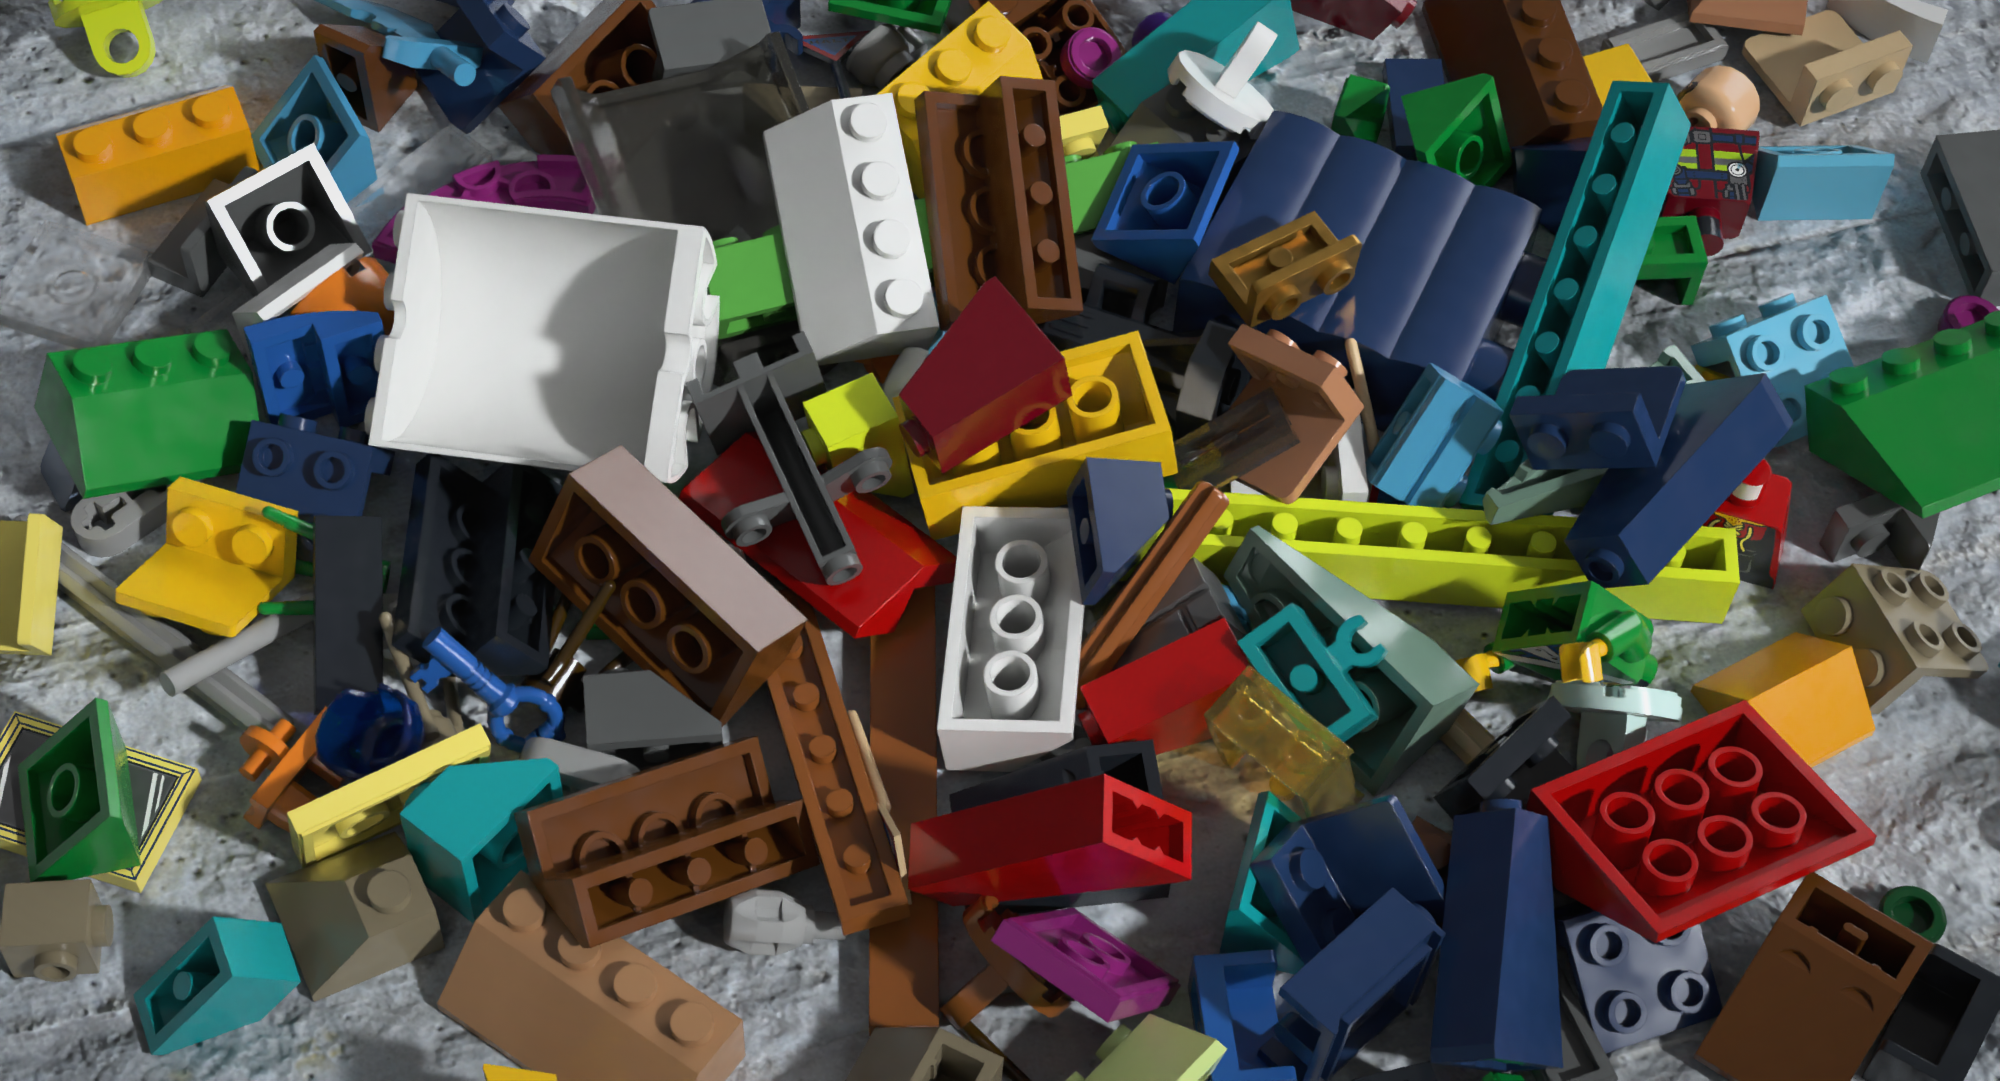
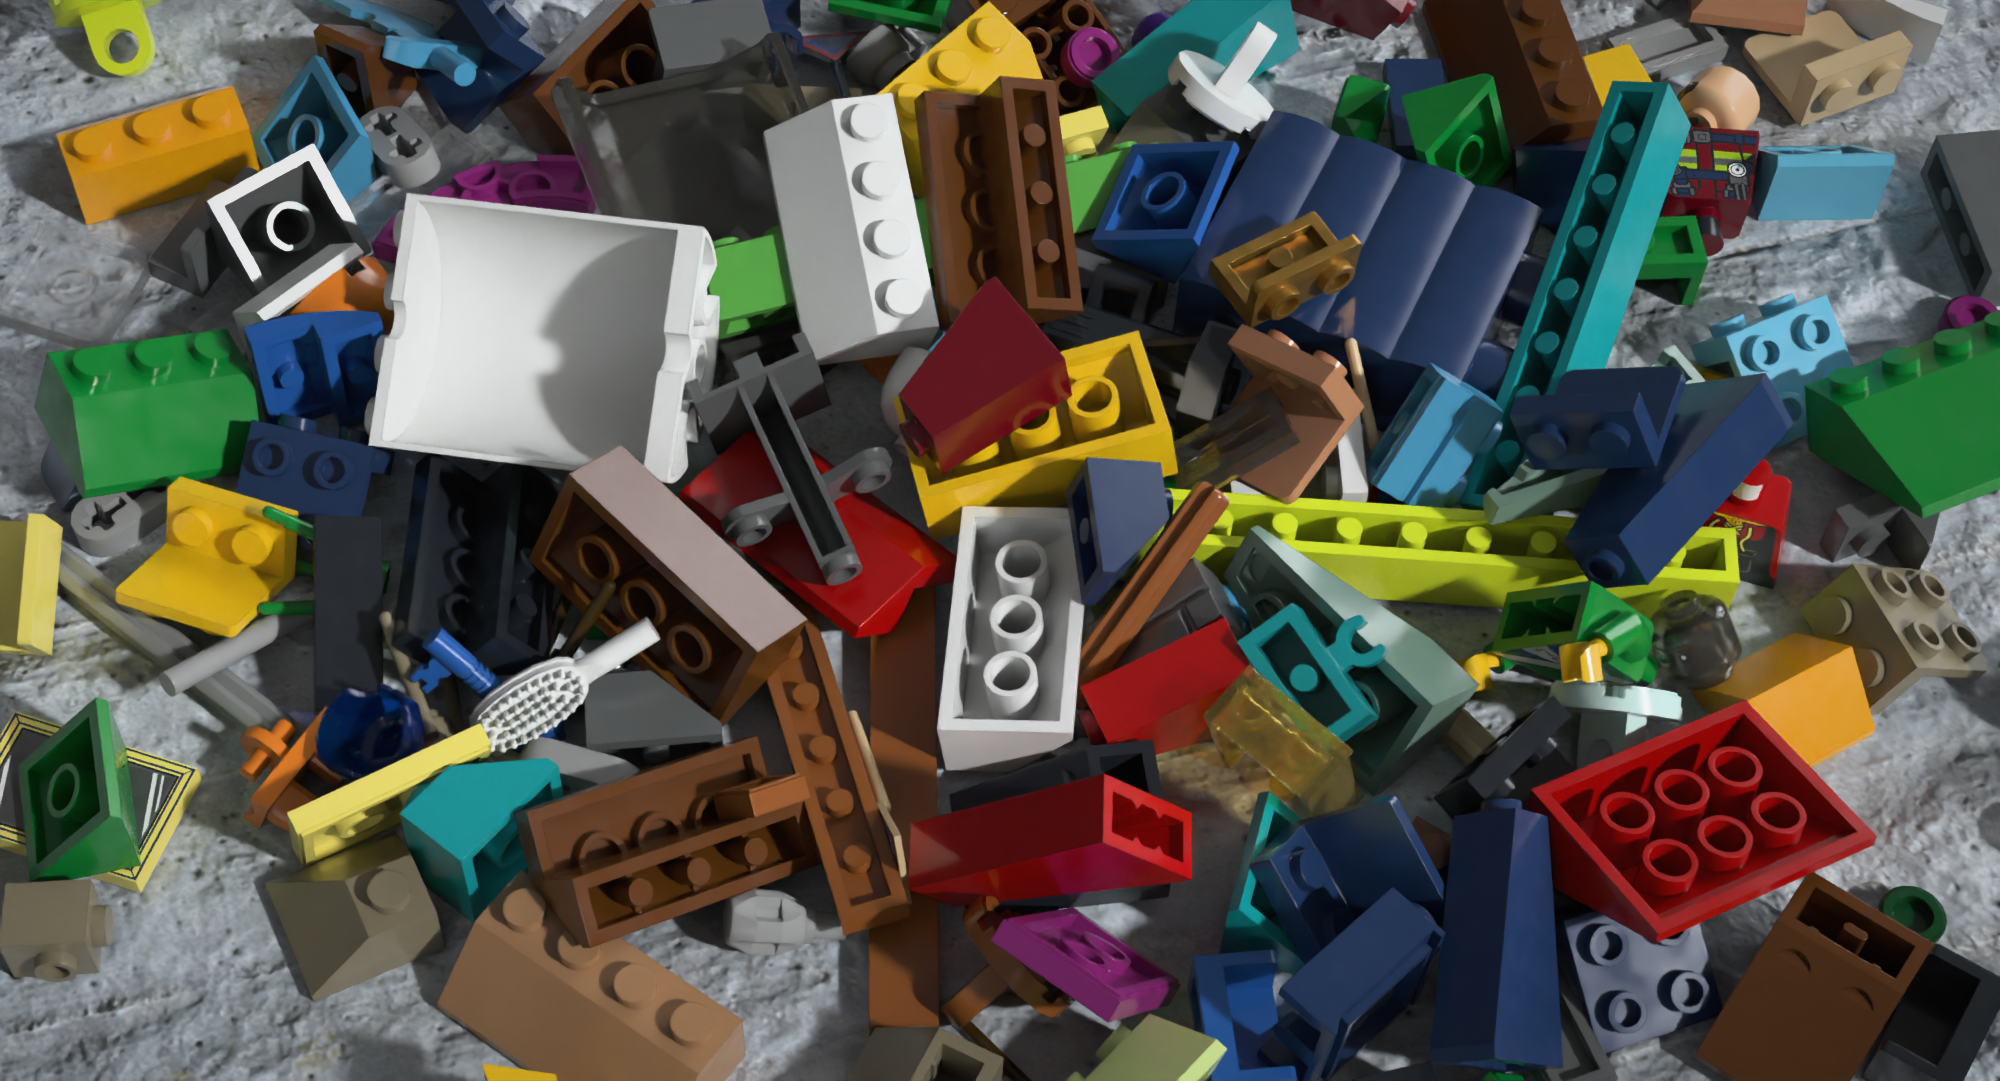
(216, 983): teal slope -> none
(394, 139): none -> light grey beam
(553, 689): none -> white piece
(761, 796): none -> dark orange tile
(854, 420): neon yellow slope -> none
(1694, 640): none -> clear smoke head

